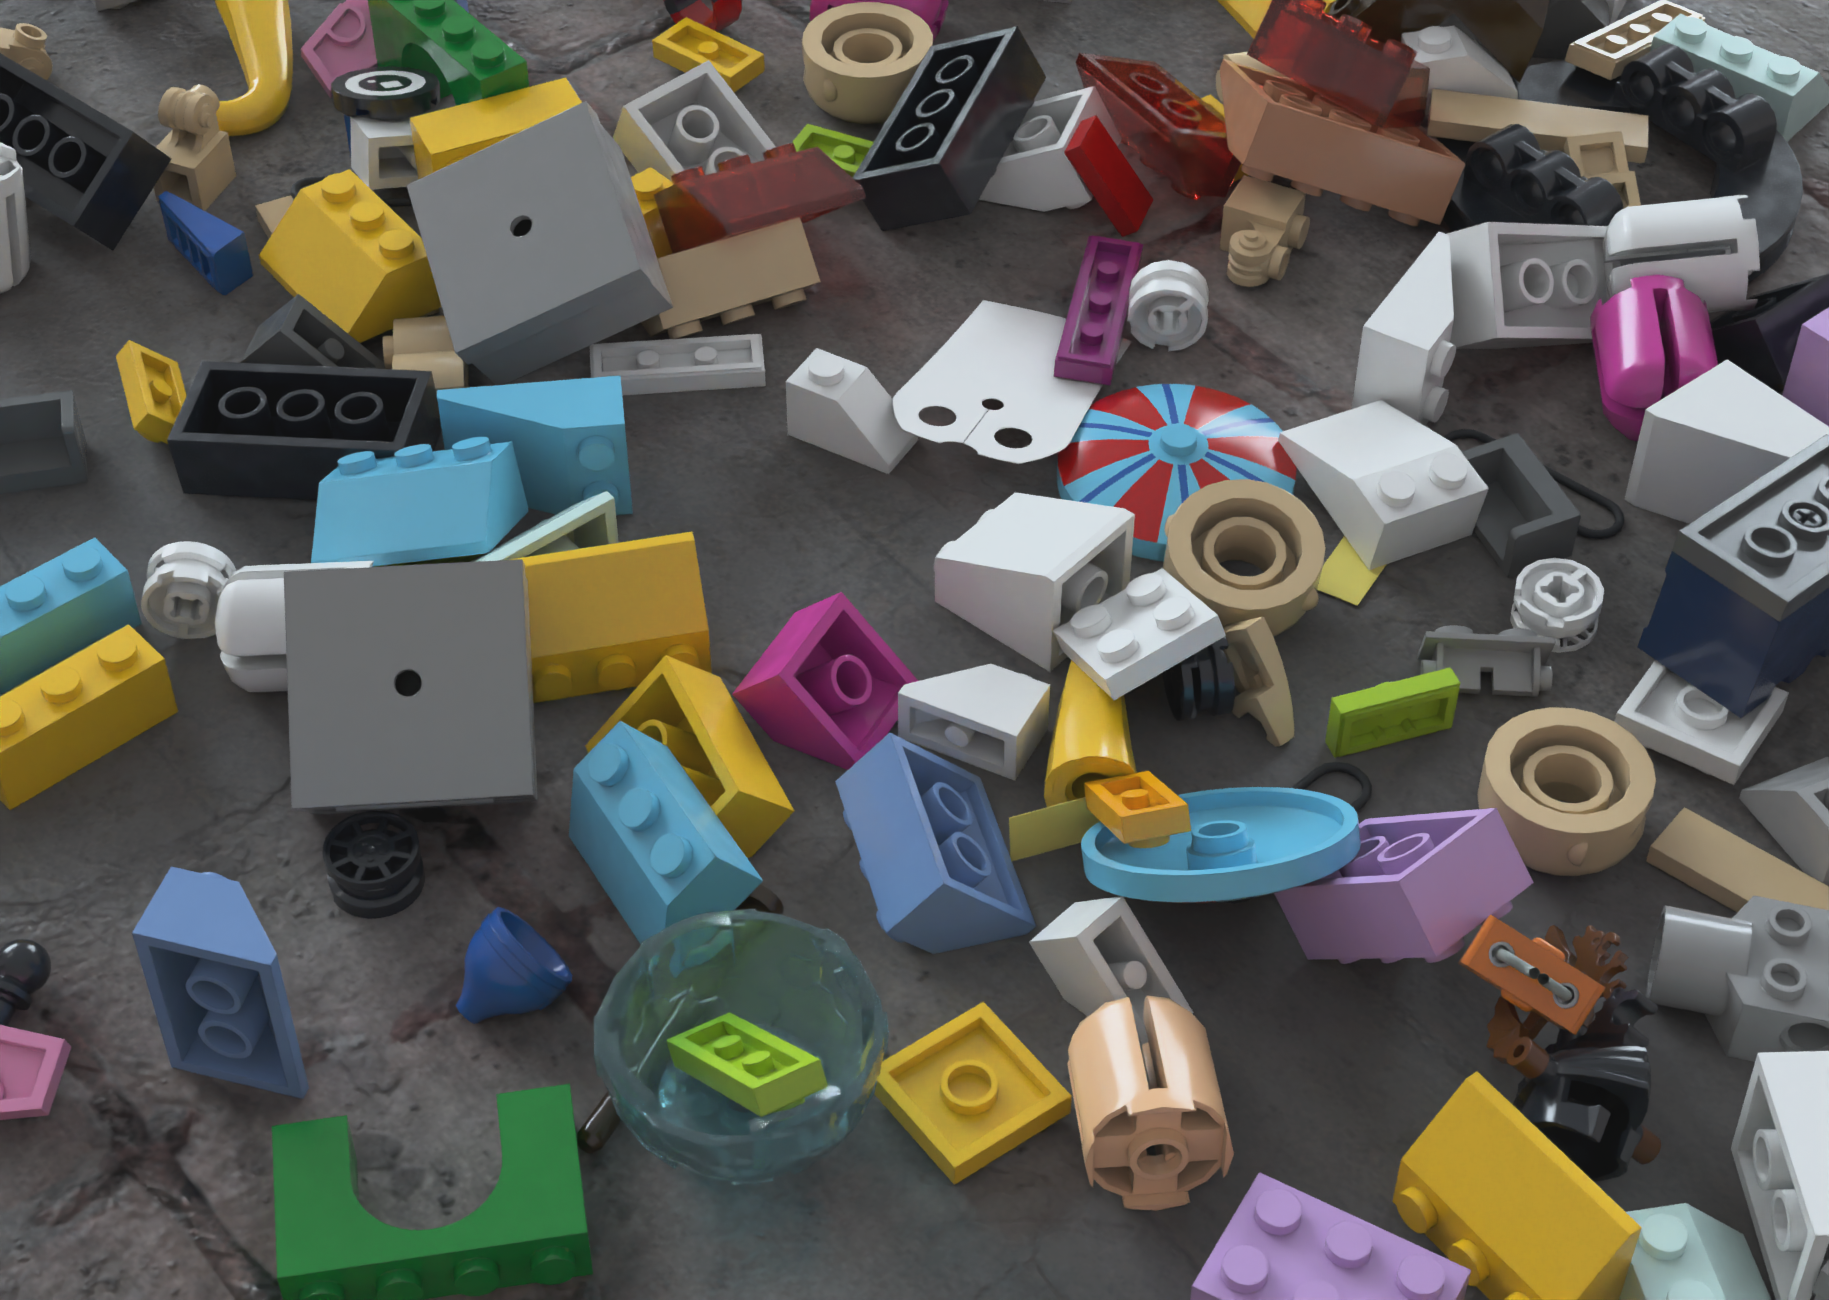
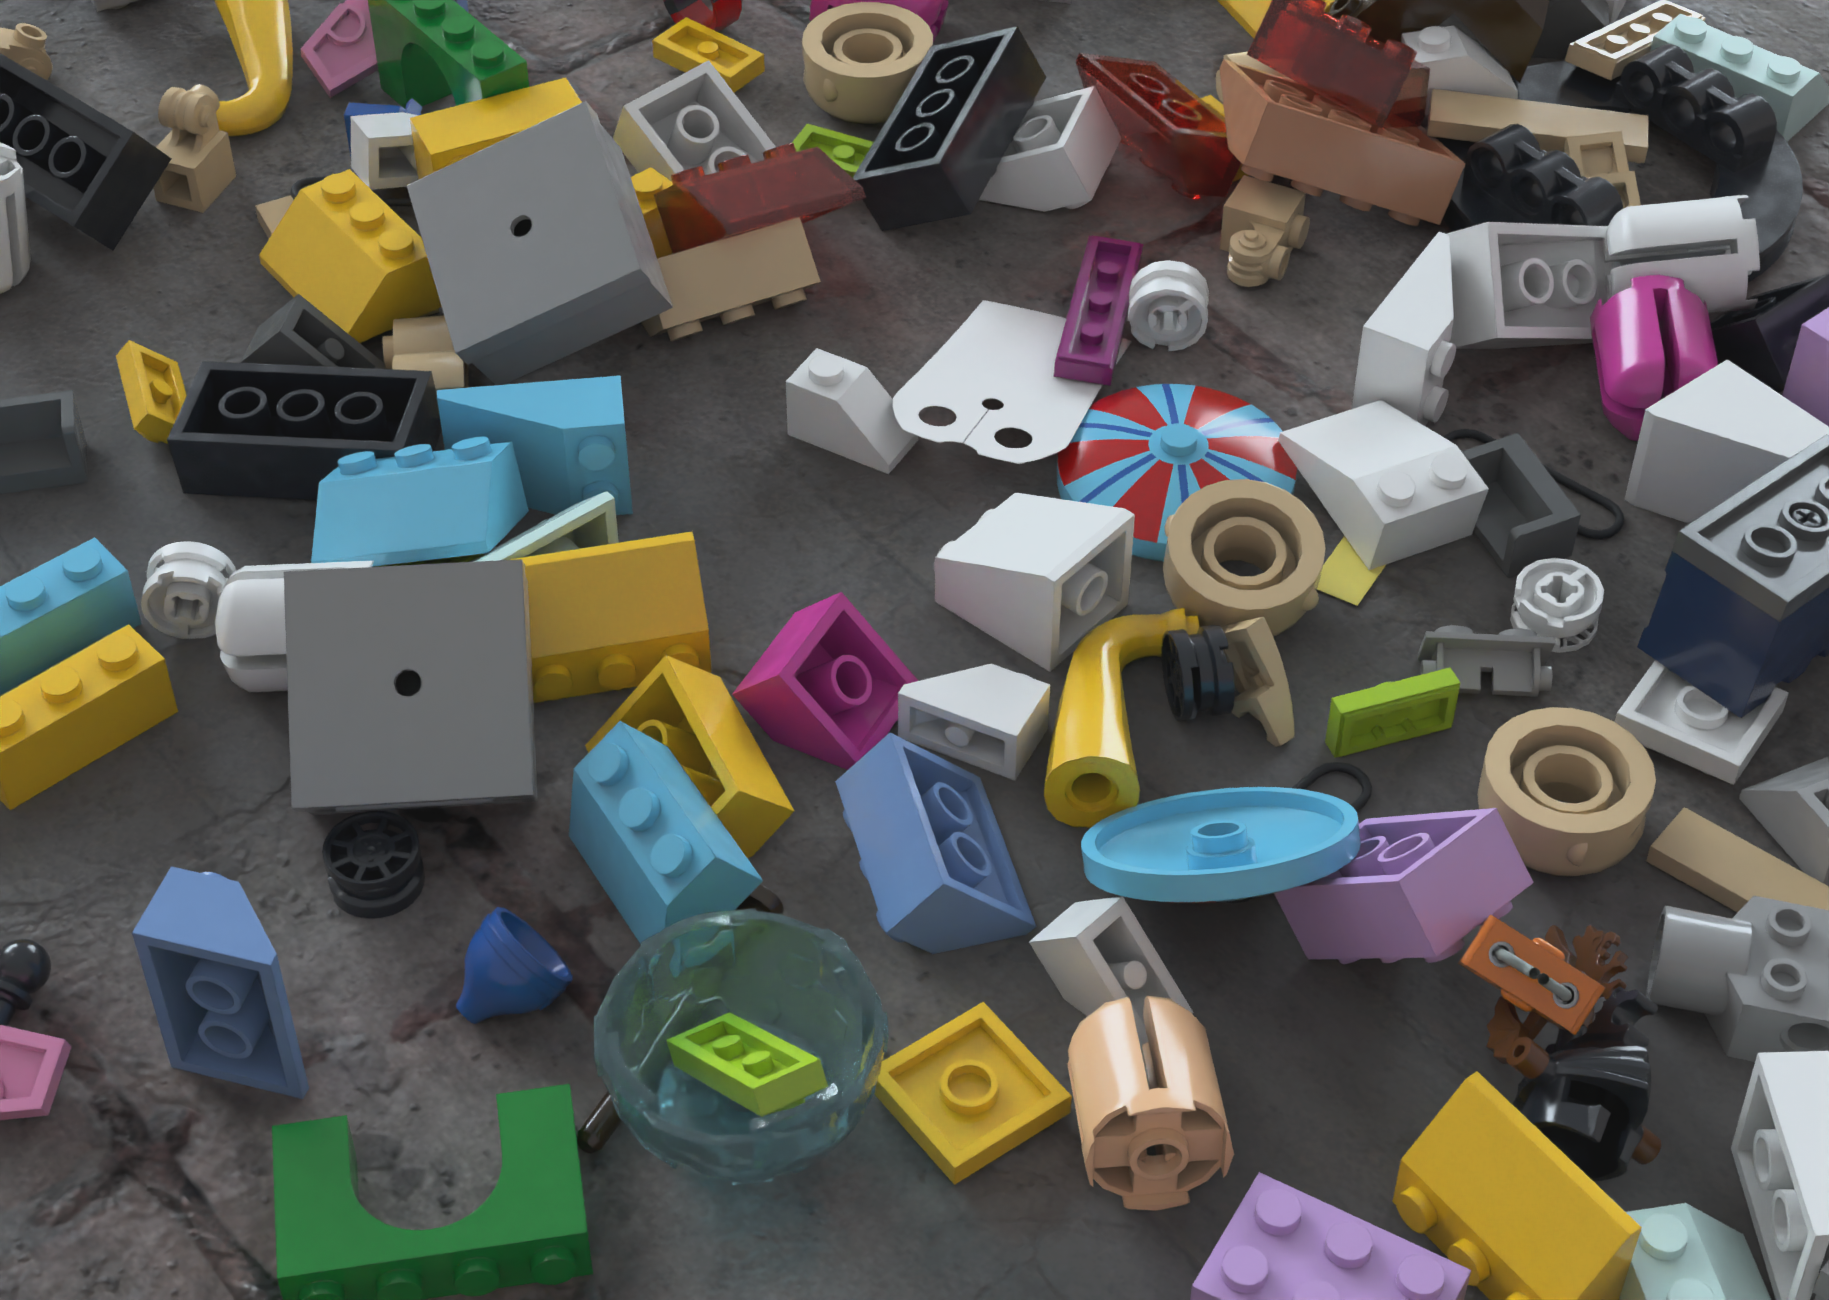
(207, 243): blue slope -> none
(386, 92): black tile -> none
(682, 363): white tile -> none
(1049, 828): light yellow sticker -> none
(1108, 176): red tile -> none
(1138, 633): white plate -> none
(1138, 809): light orange plate -> none

